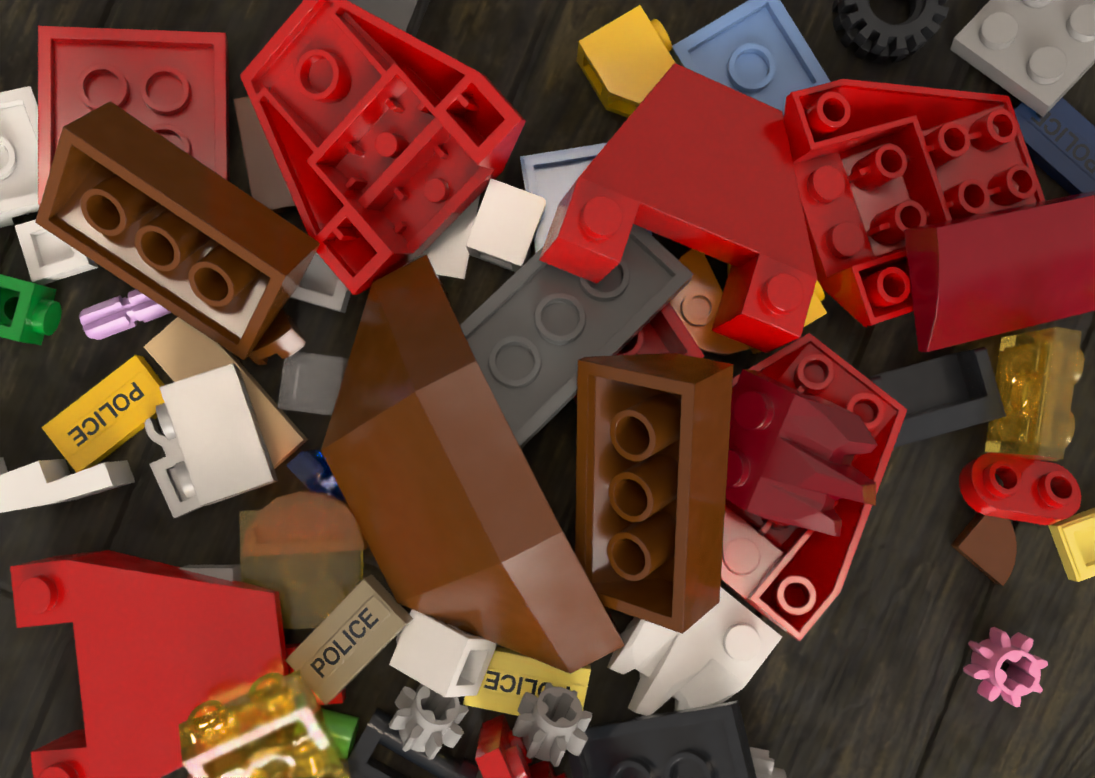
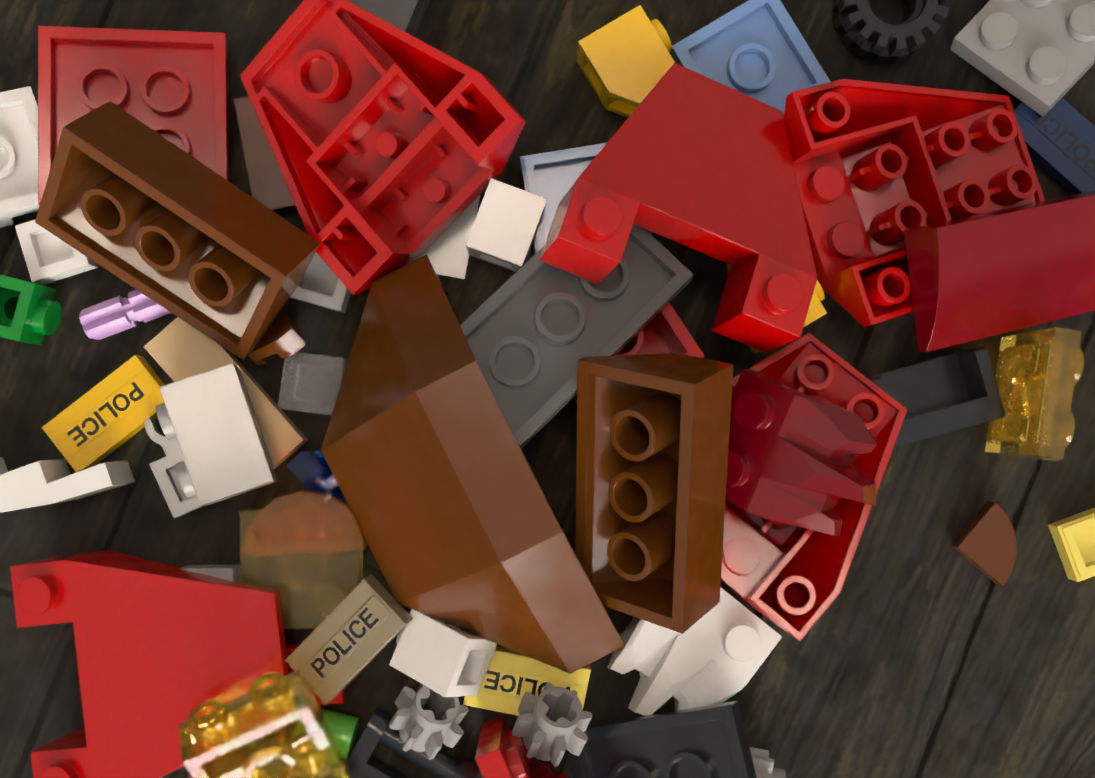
(699, 304): orange plate -> none
(1023, 669): bright pink gear -> none
(1025, 489): red plate -> none

